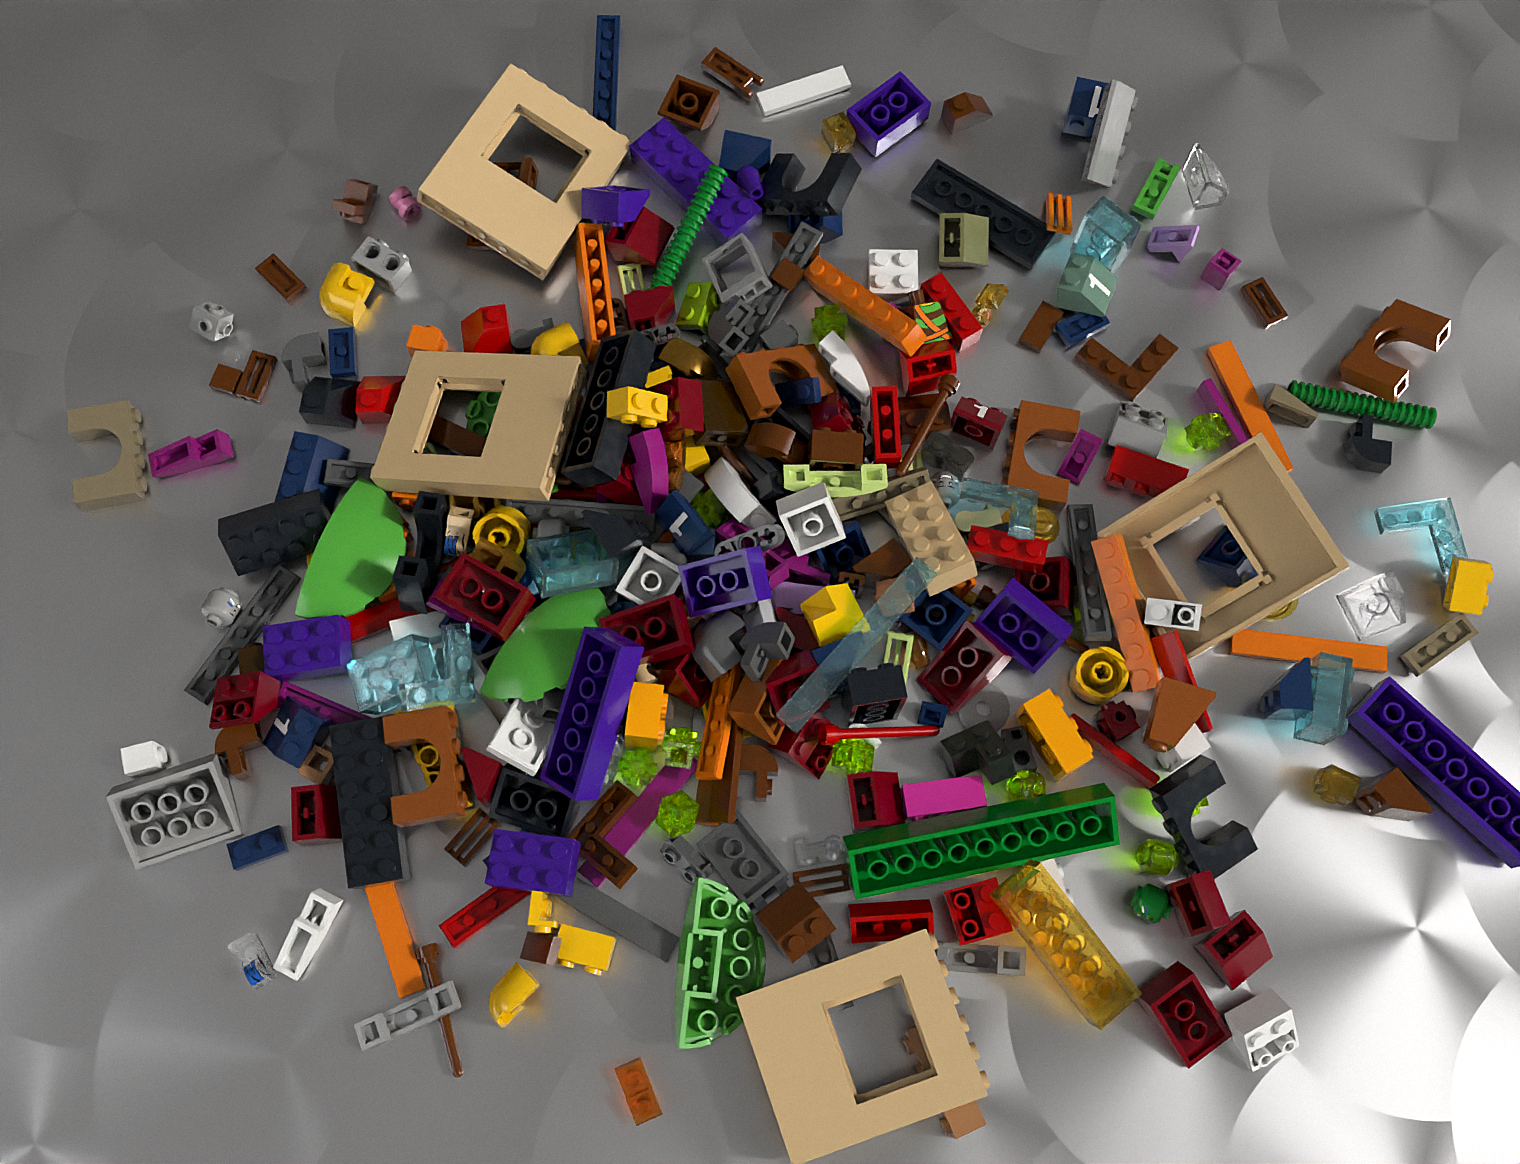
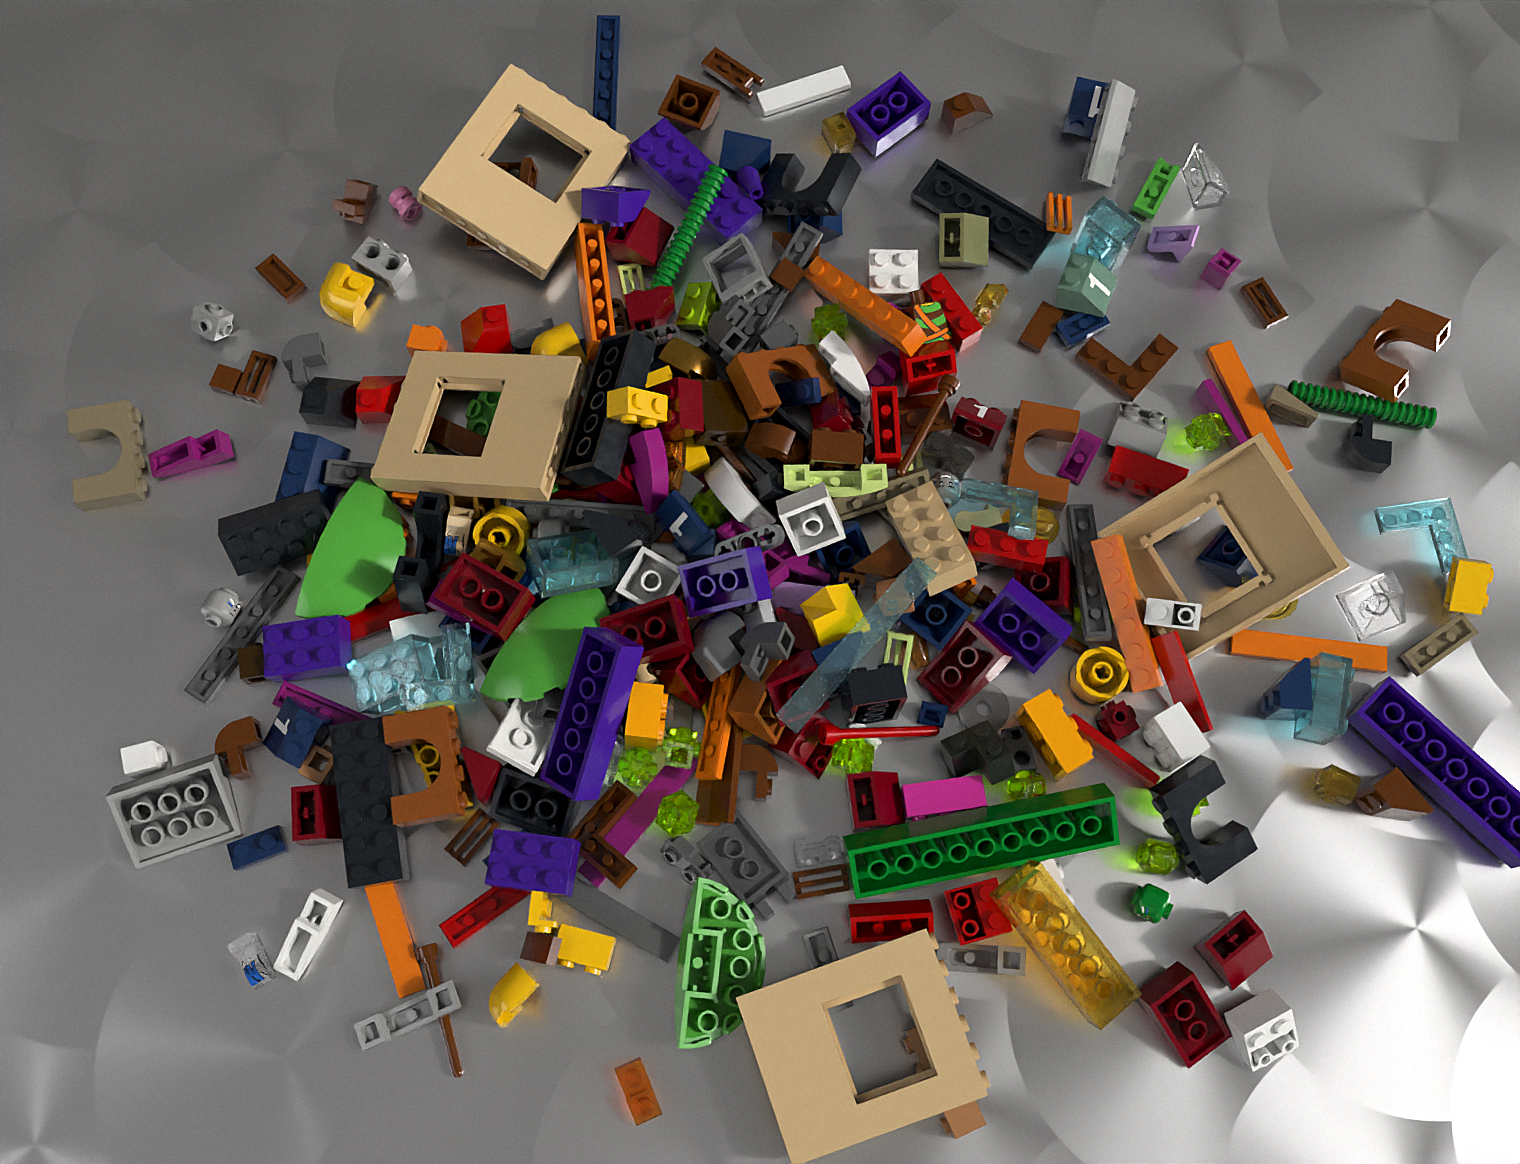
(243, 699): dark red slope -> none
(342, 352): dark blue plate -> none
(795, 922): reddish brown slope -> none
(885, 371): none -> magenta slope
(1174, 712): dark orange slope -> none
(1198, 904): dark red slope -> none

